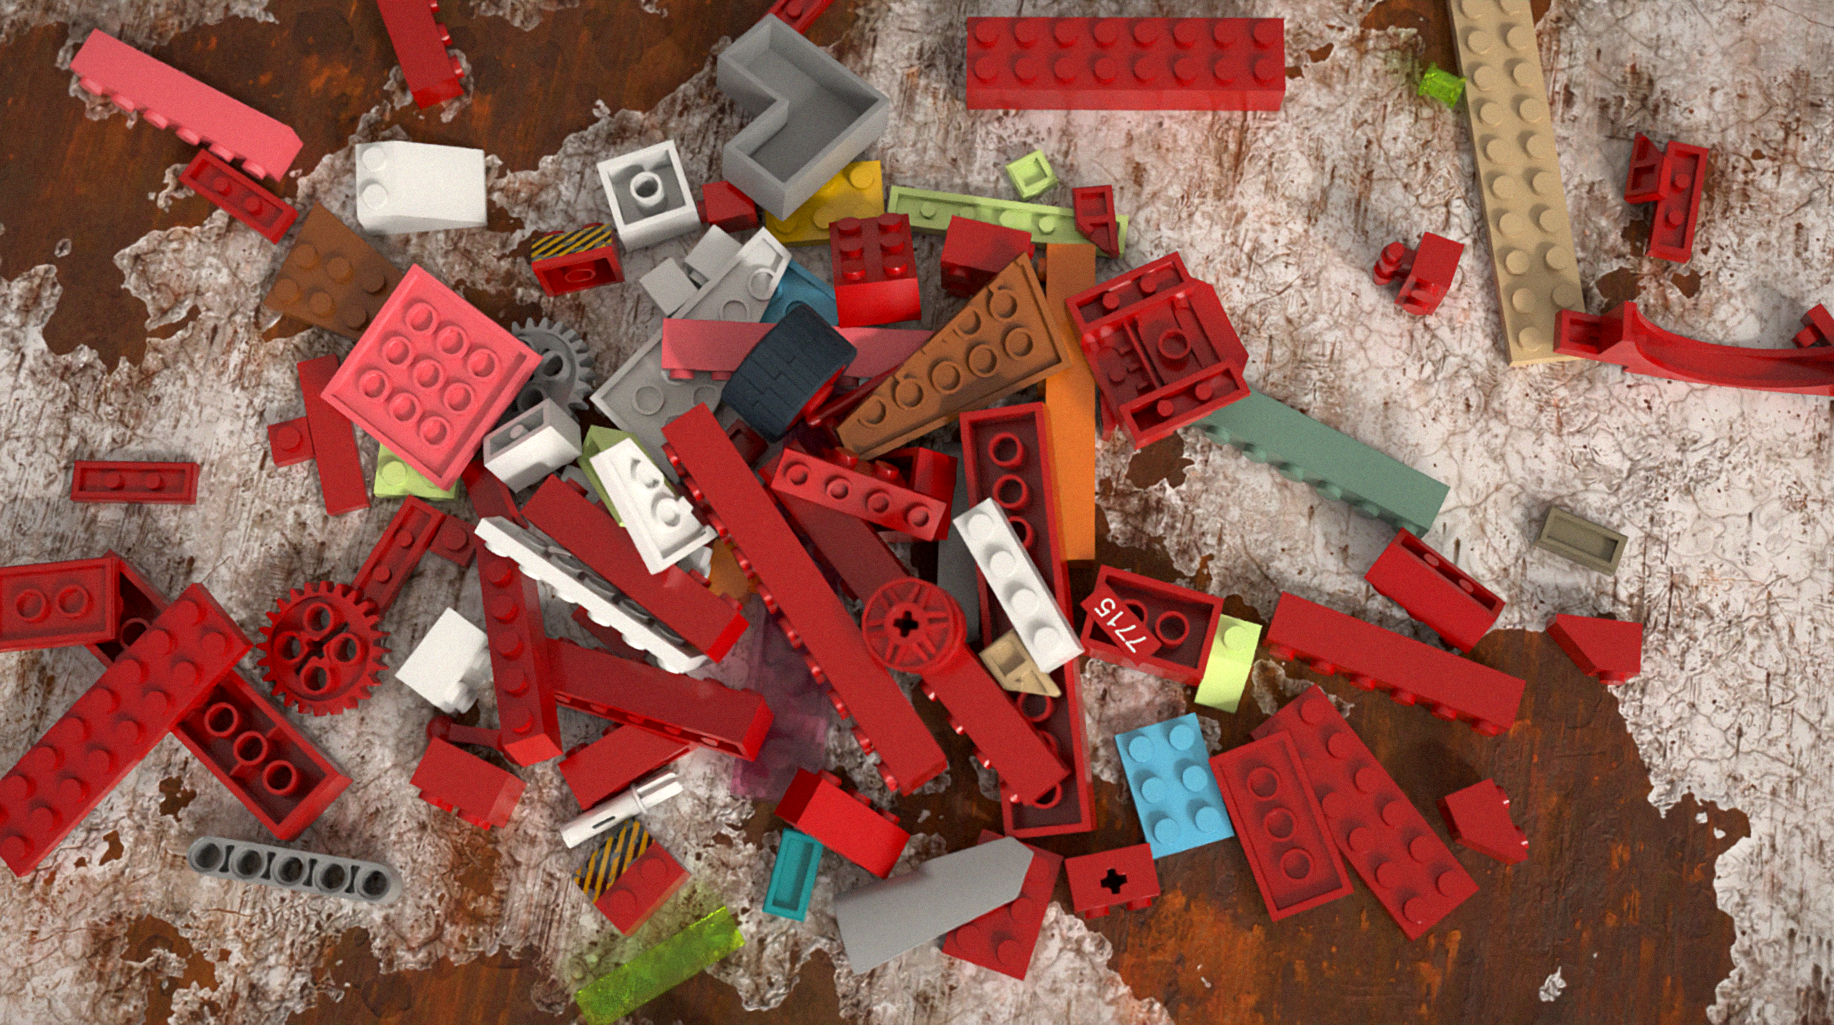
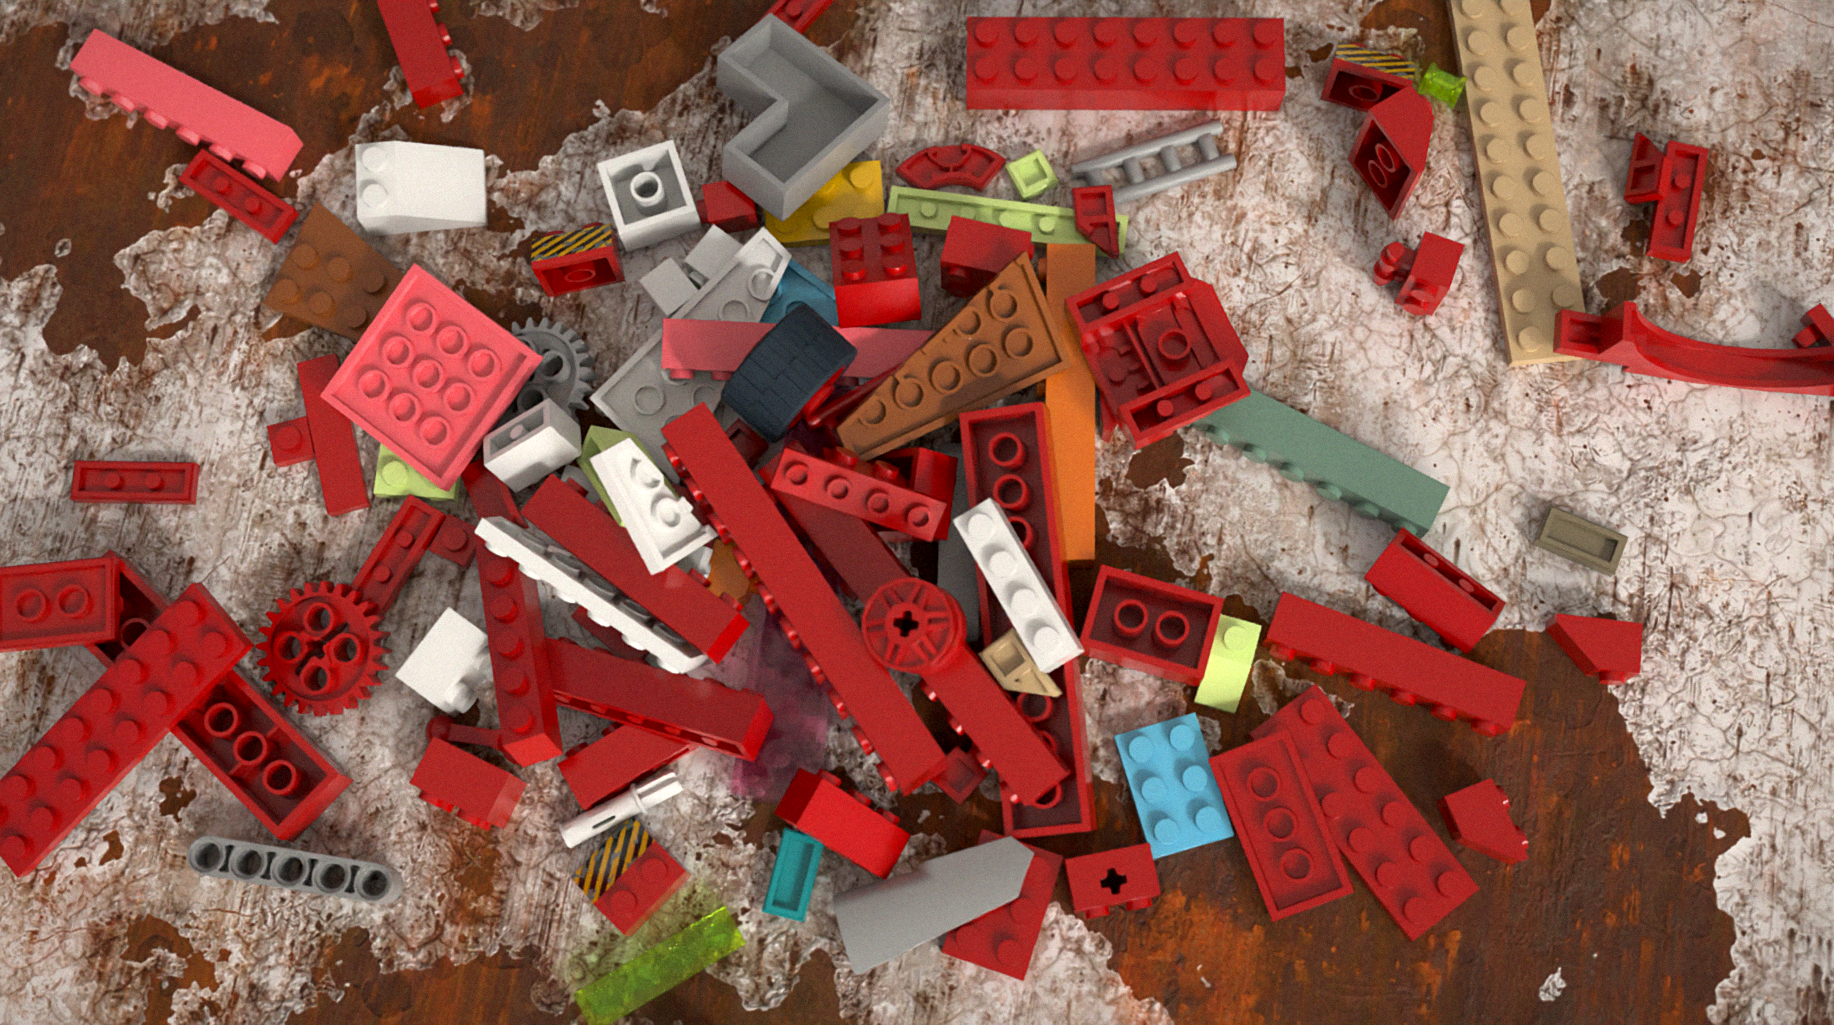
(951, 165): none -> red tile
(961, 776): none -> red plate
(1121, 624): red sticker -> none
(1166, 147): none -> light grey bar
(1364, 77): none -> red slope
(1394, 148): none -> red slope

